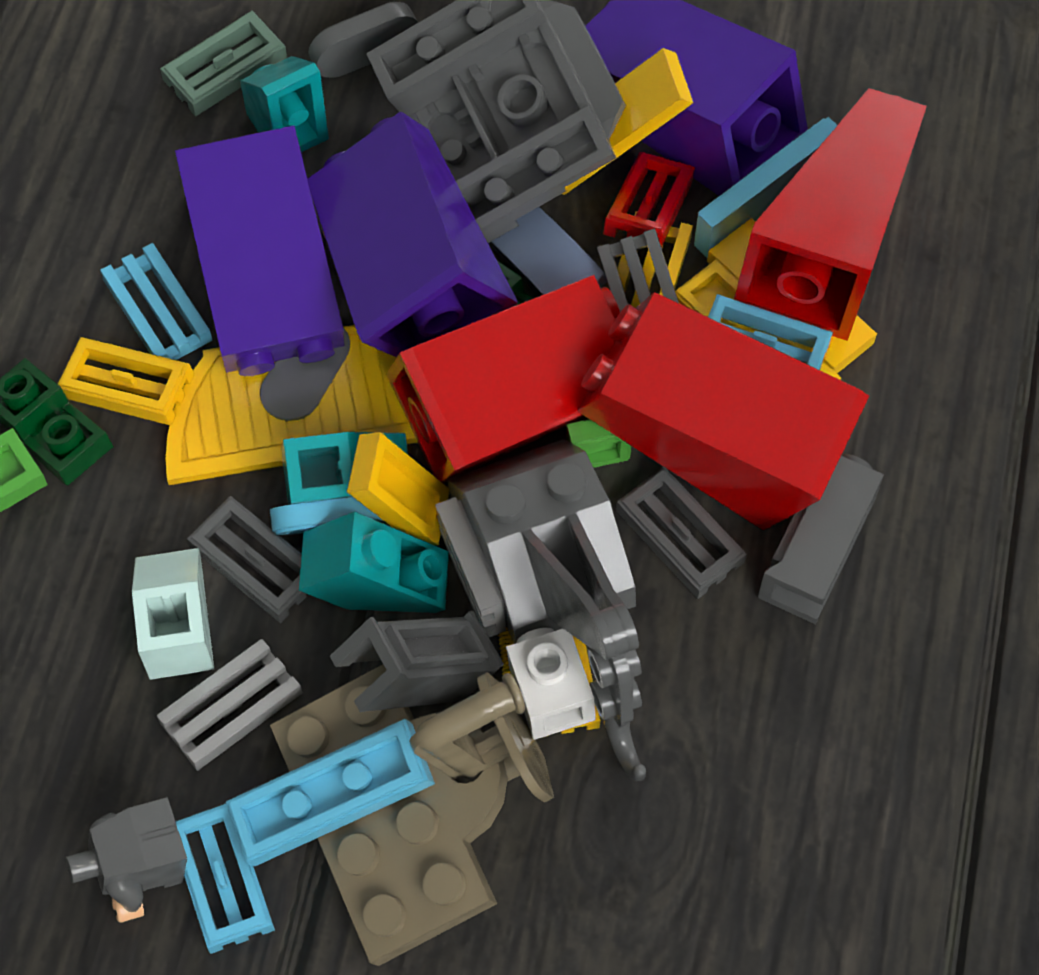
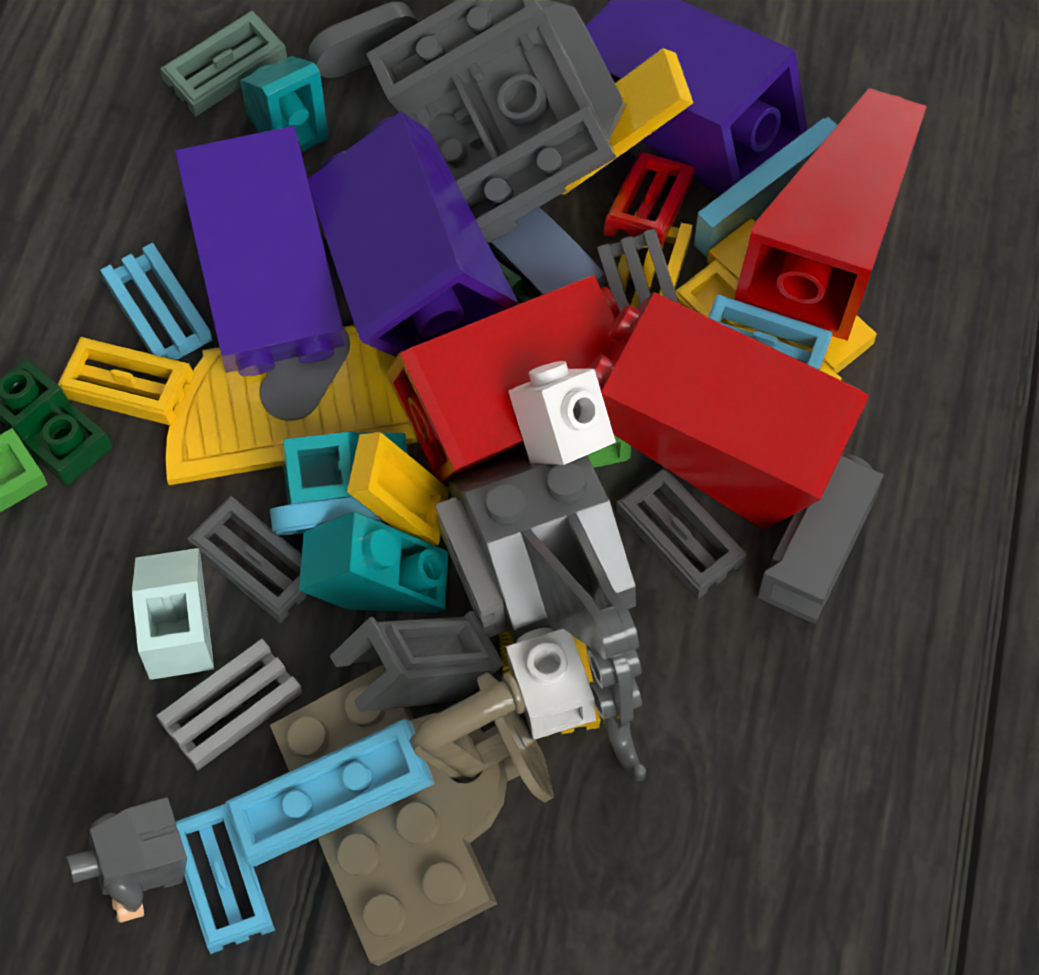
(561, 414): none -> white brick

